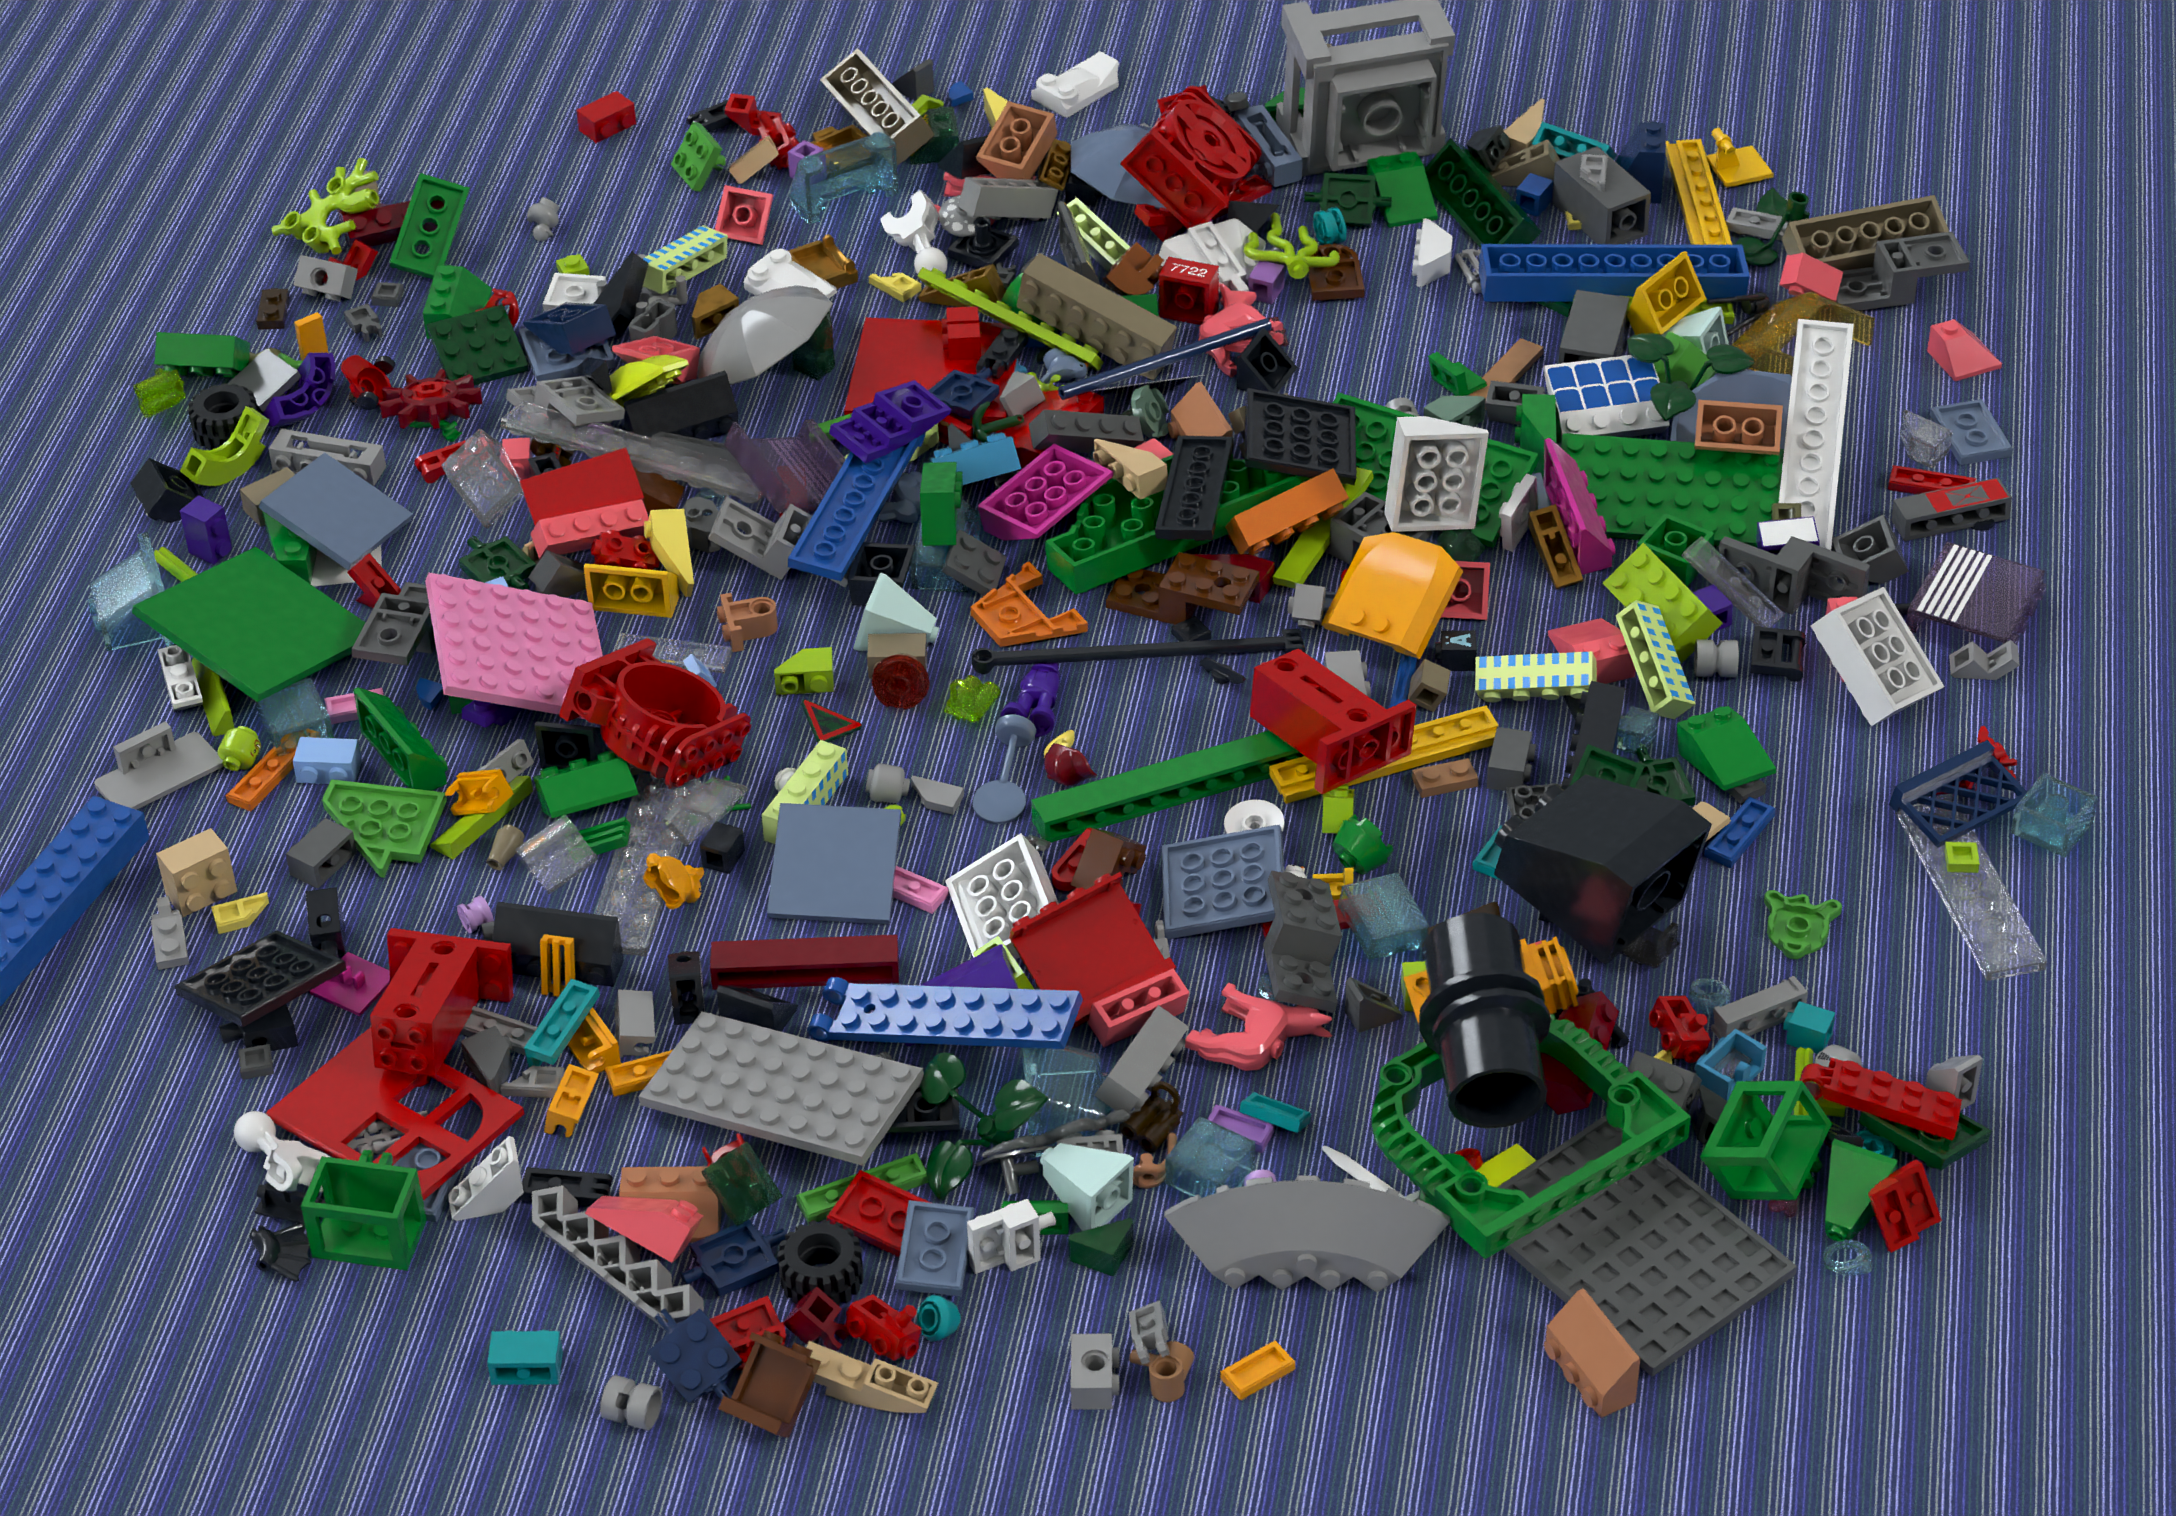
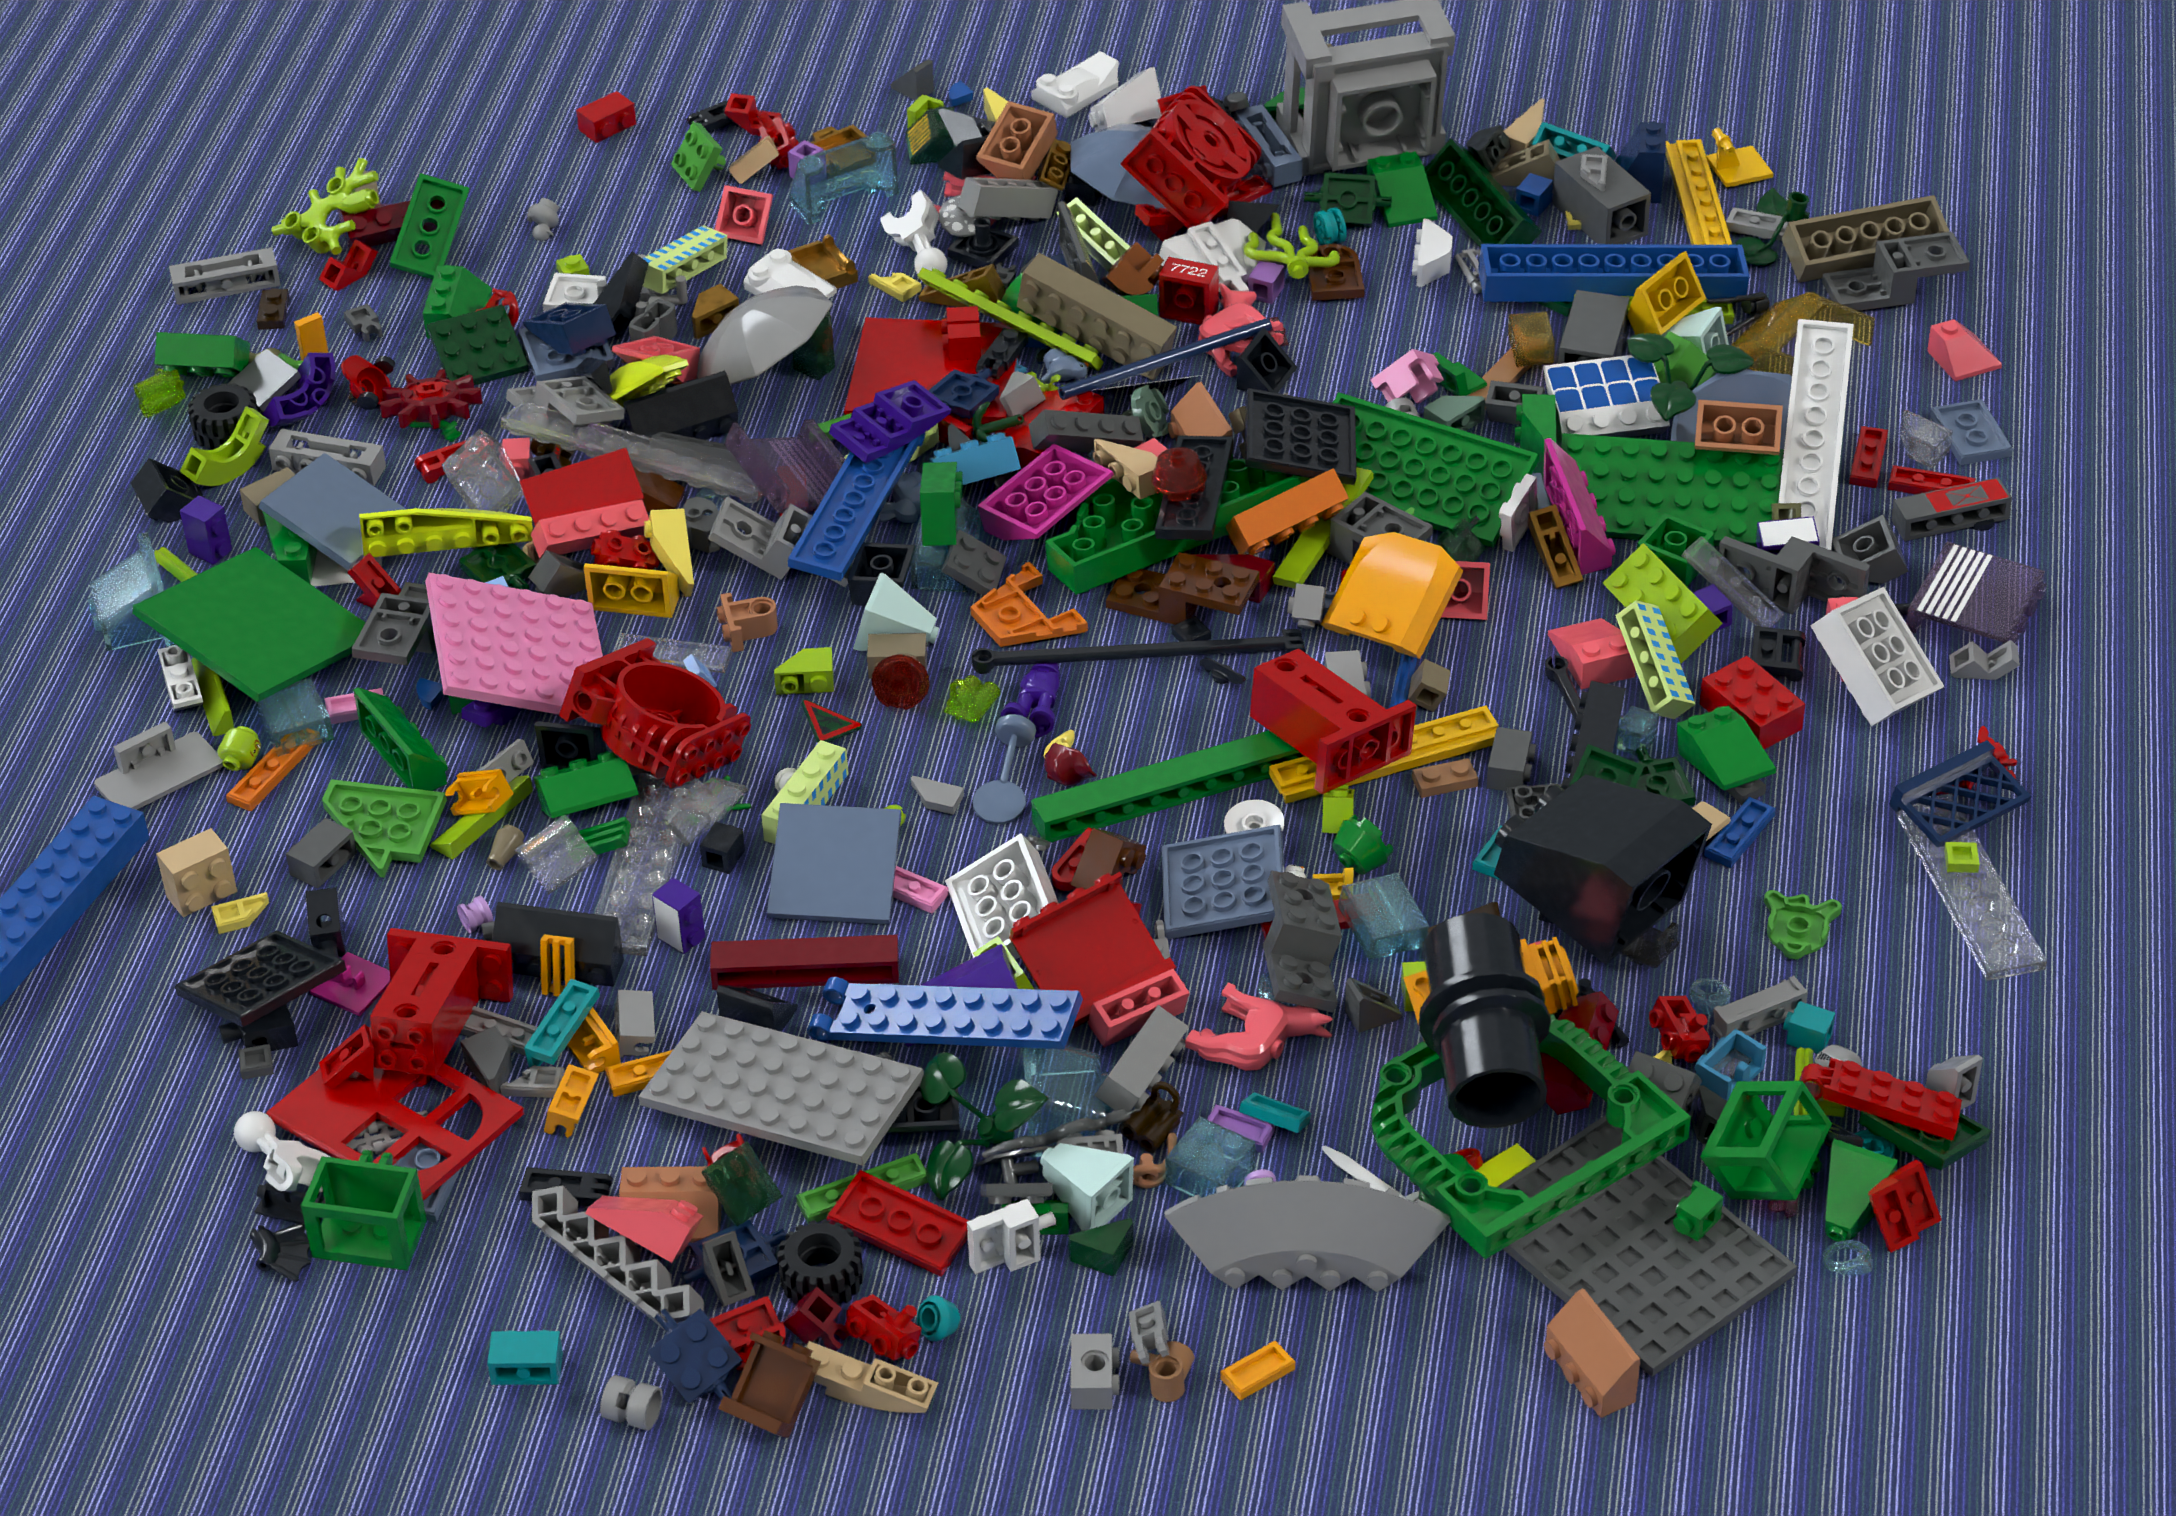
(168, 936): light grey hinge -> none
(224, 275): none -> light grey brick
(311, 274): light grey brick -> none
(326, 759): light blue brick -> none
(351, 1055): none -> red slope
(387, 294): dark grey tile -> none
(439, 529): none -> neon yellow wedge
(489, 1186): white slope -> none
(673, 880): light orange animal -> none
(678, 915): none -> dark purple brick
(686, 976): black torso -> none
(727, 1269): none -> dark grey slope
(876, 104): dark tan brick -> none
(887, 783): light grey head -> none
(934, 1248): sand blue tile -> none
(965, 126): none -> slope
(1003, 1192): none -> dark grey tile
(1130, 103): none -> white slope
(1178, 474): none -> clear red cone
(1411, 373): none -> bright pink panel
(1434, 475): white slope -> none
(1457, 650): black brick -> none
(1531, 339): none -> clear yellow piece
(1534, 675): yellowish green brick -> none
(1698, 1211): none -> green brick
(1716, 658): light grey wheel -> none
(1756, 696): none -> red brick
(1808, 274): coral piece -> none
(1868, 457): none -> red tile
(2054, 815): clear light blue brick -> none

